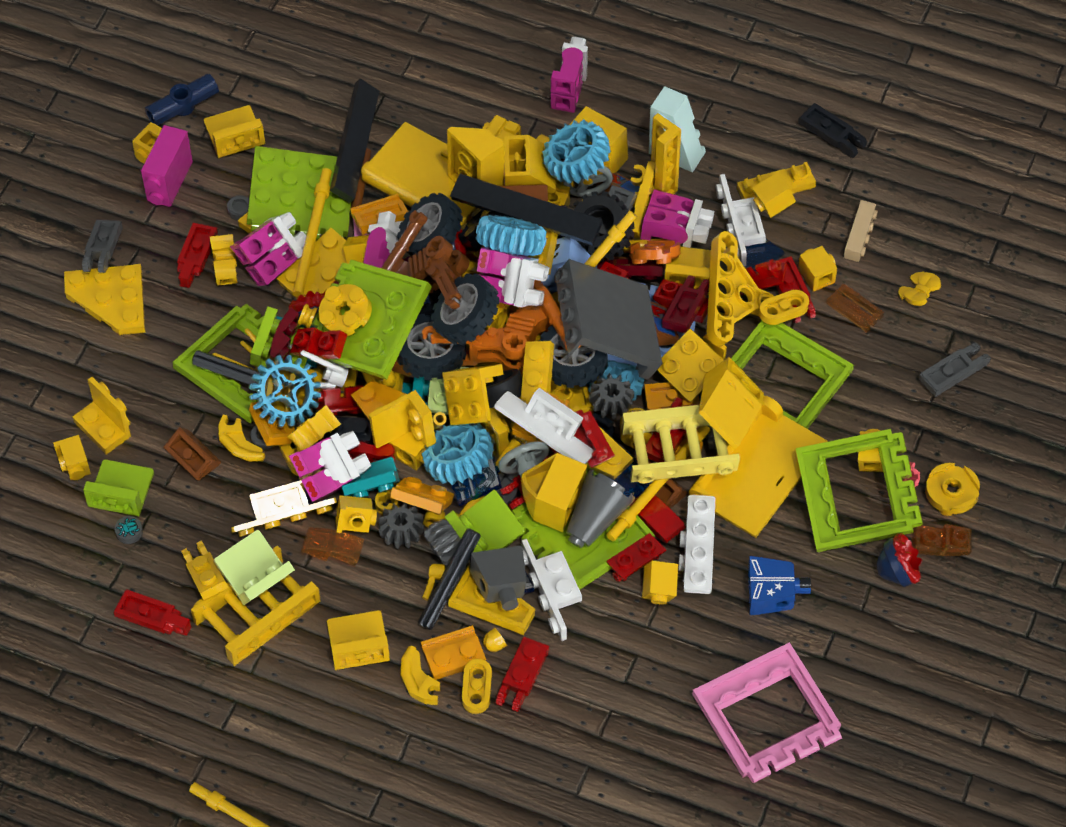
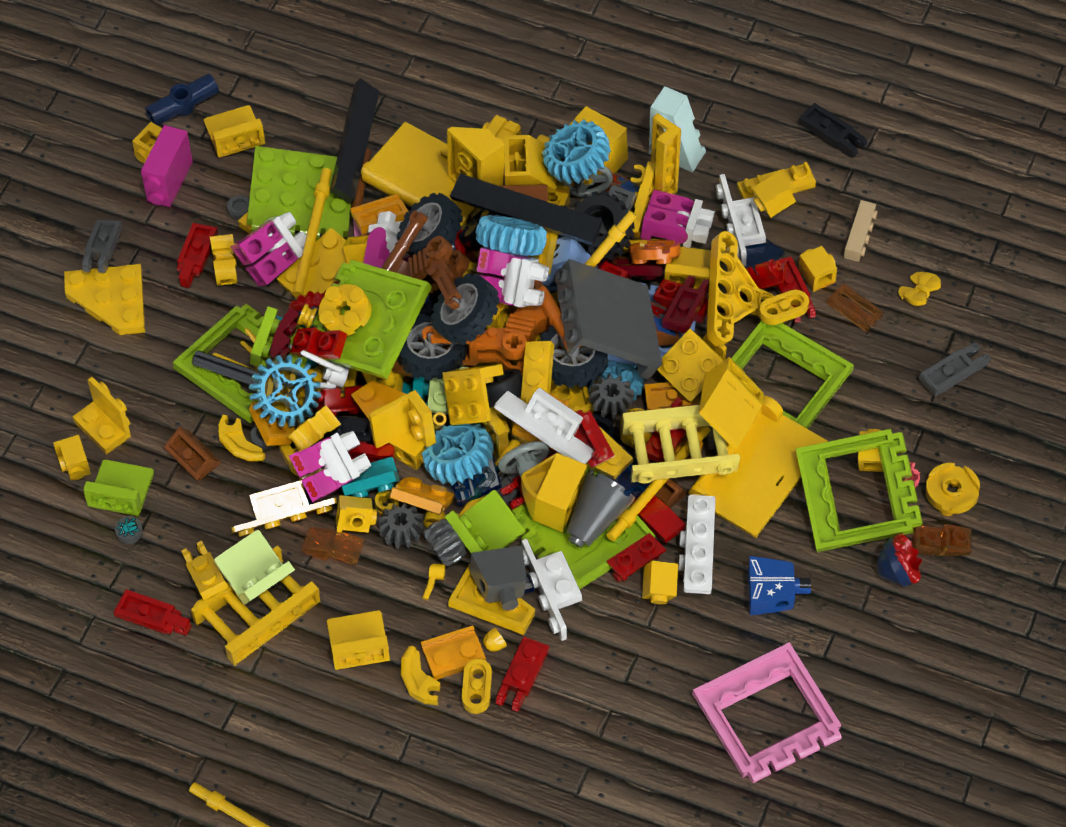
(449, 579): black axle -> none
(568, 82): dark pink hips -> none

